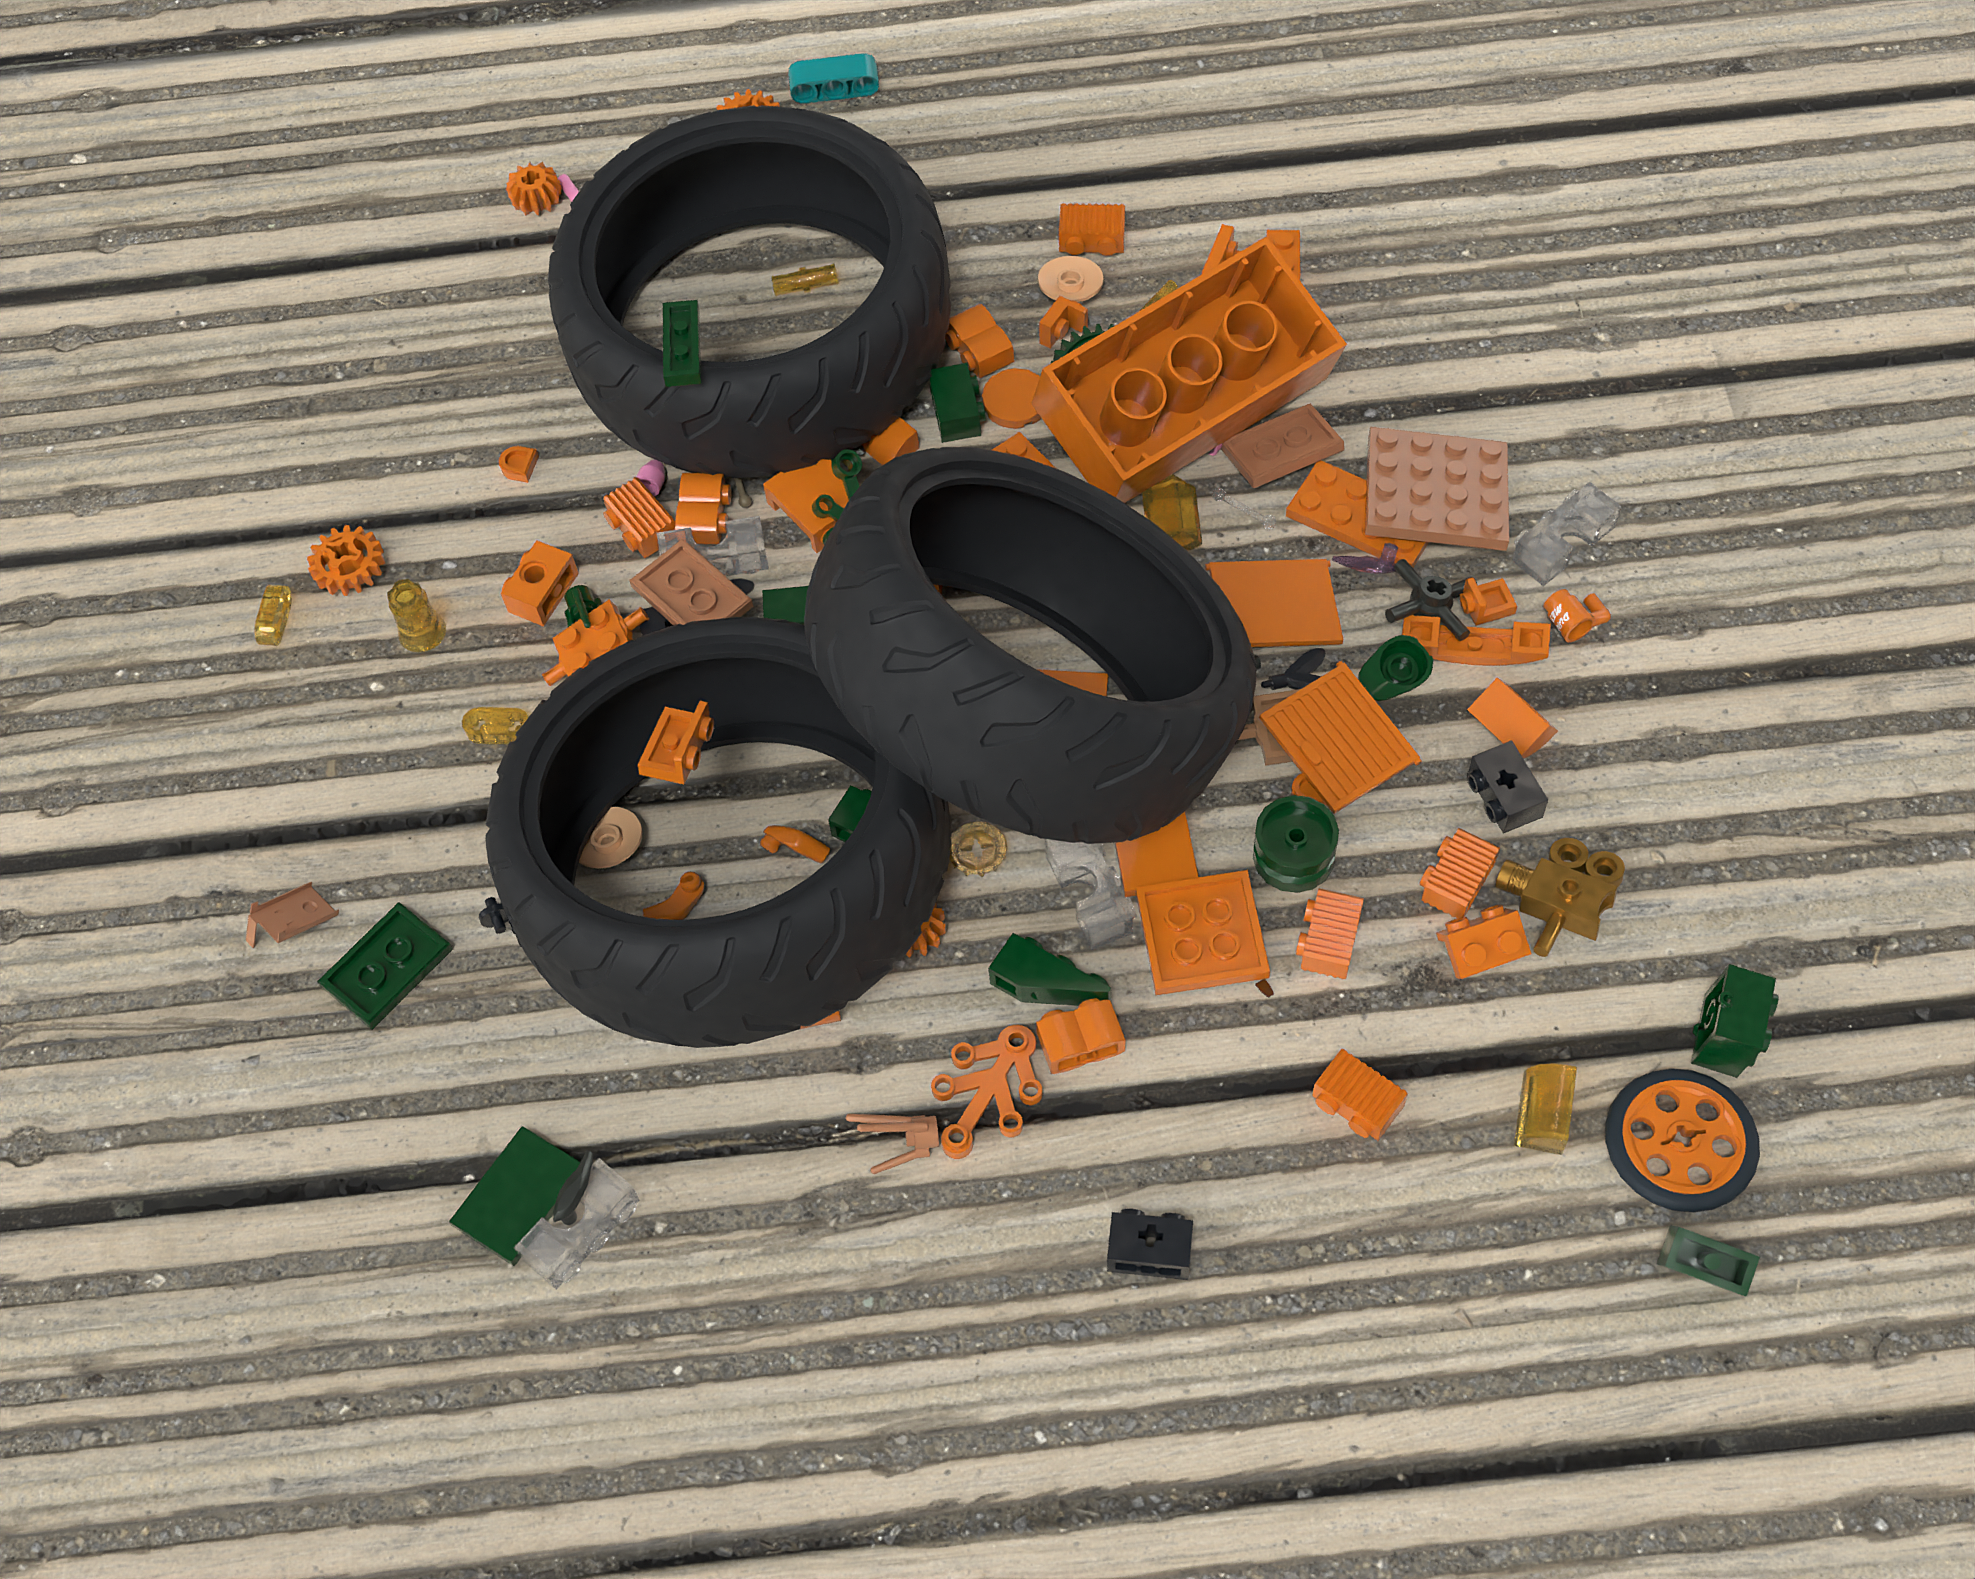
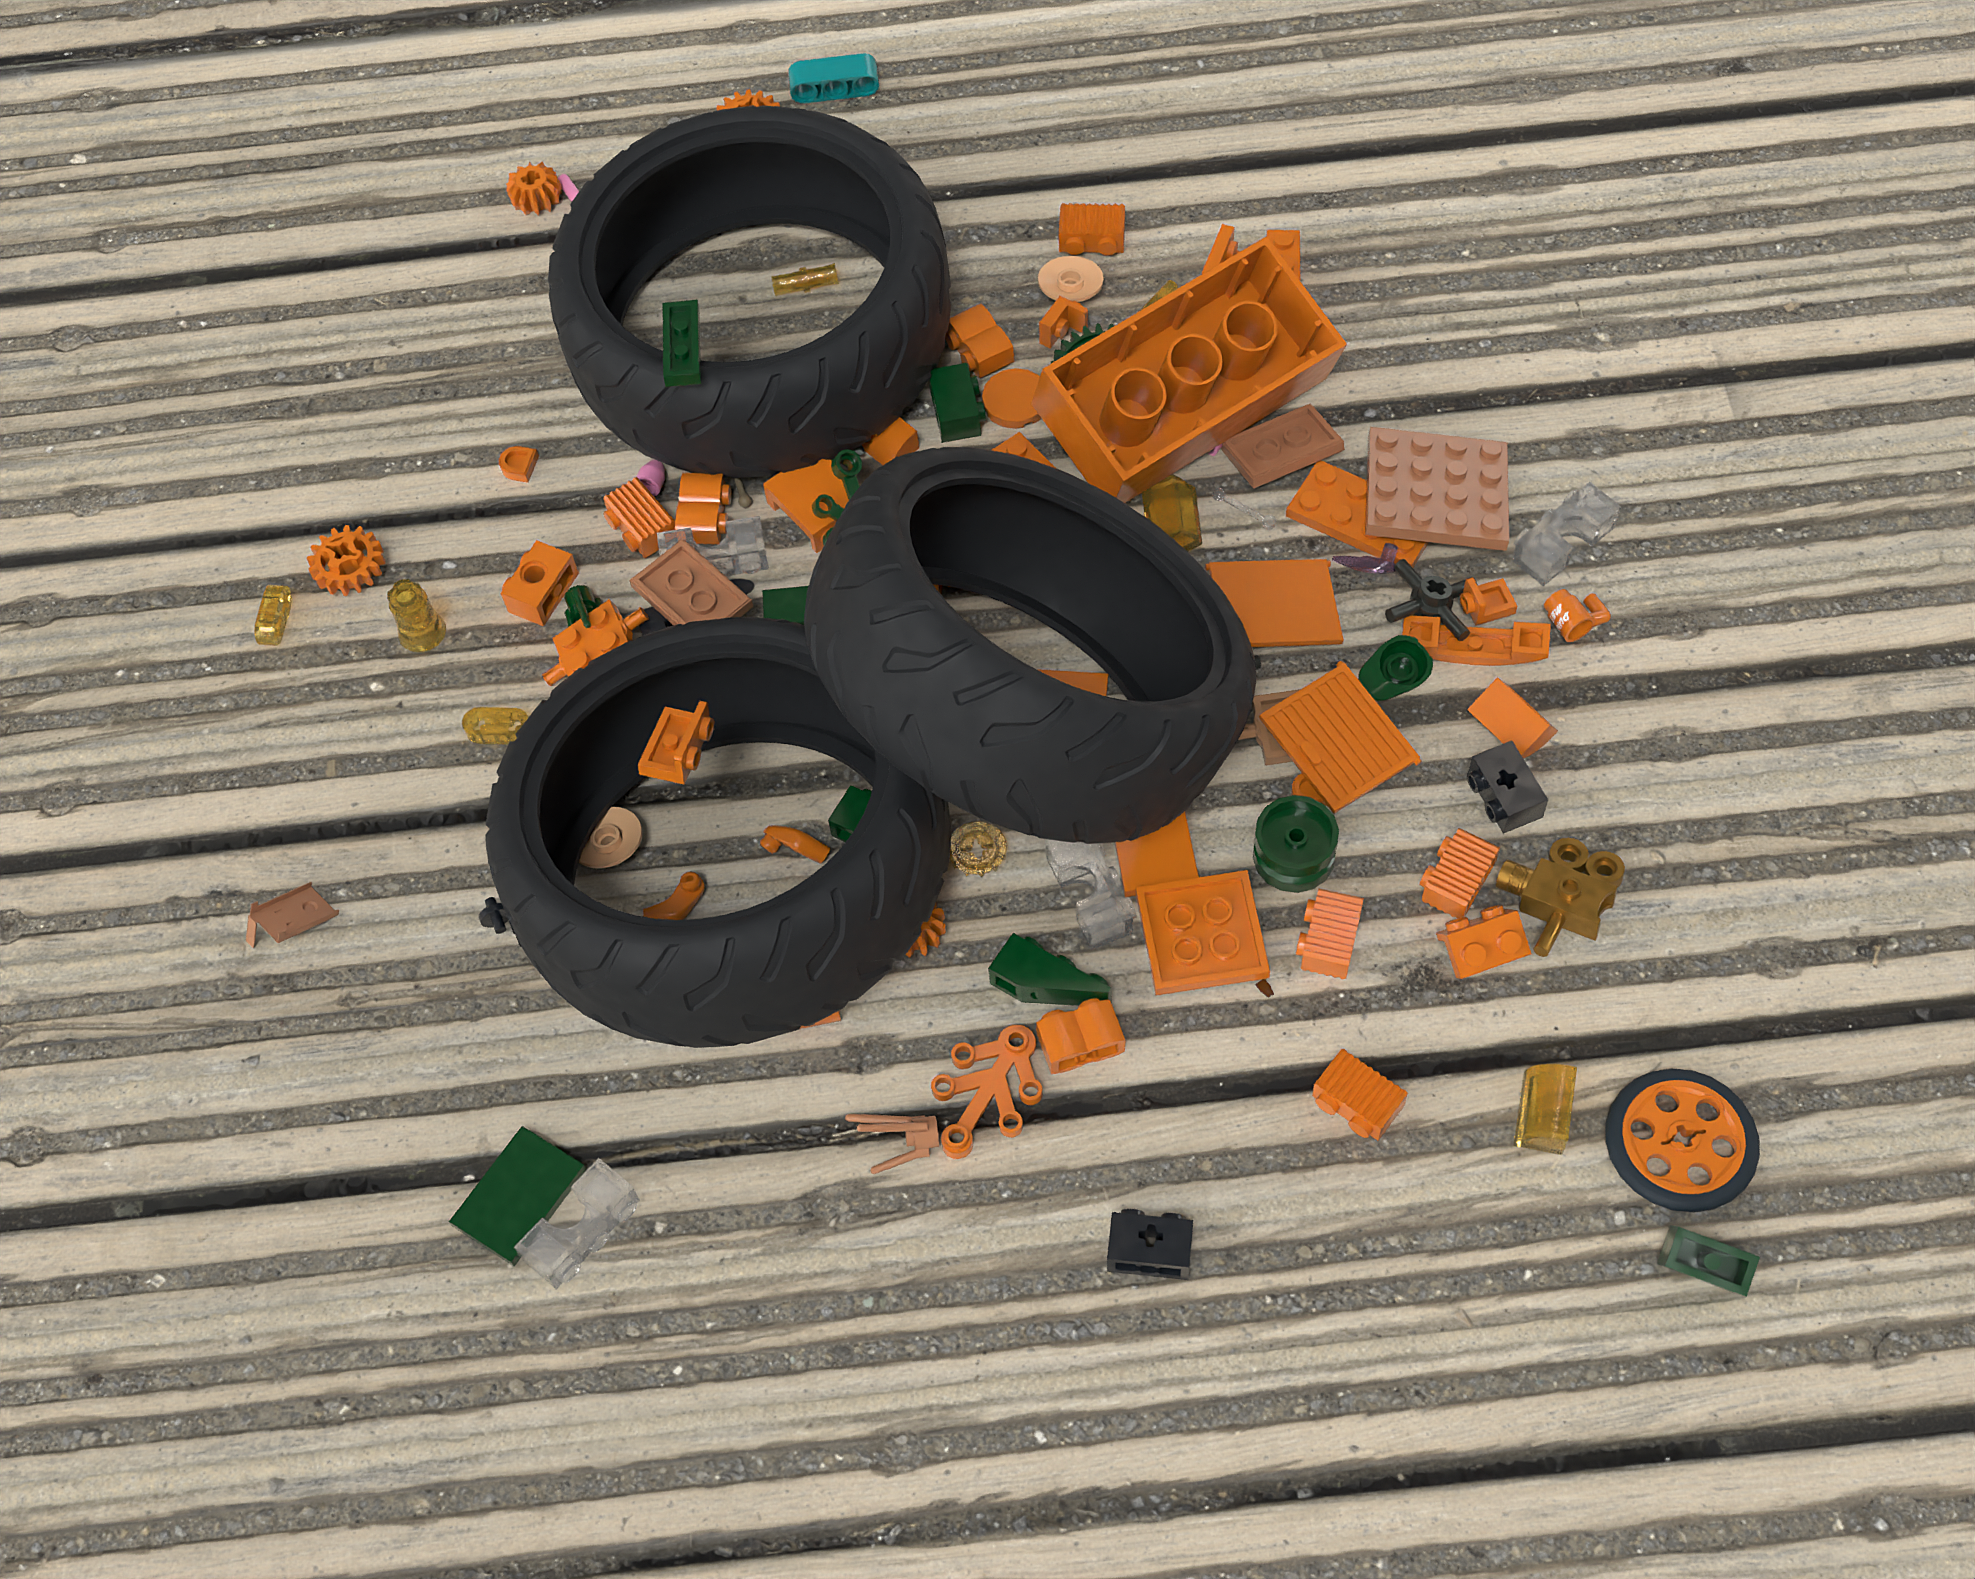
(385, 965): dark green tile -> none
(573, 1191): pearl dark grey bar -> none
(1299, 673): black piece -> none
(1735, 1021): dark green brick -> none

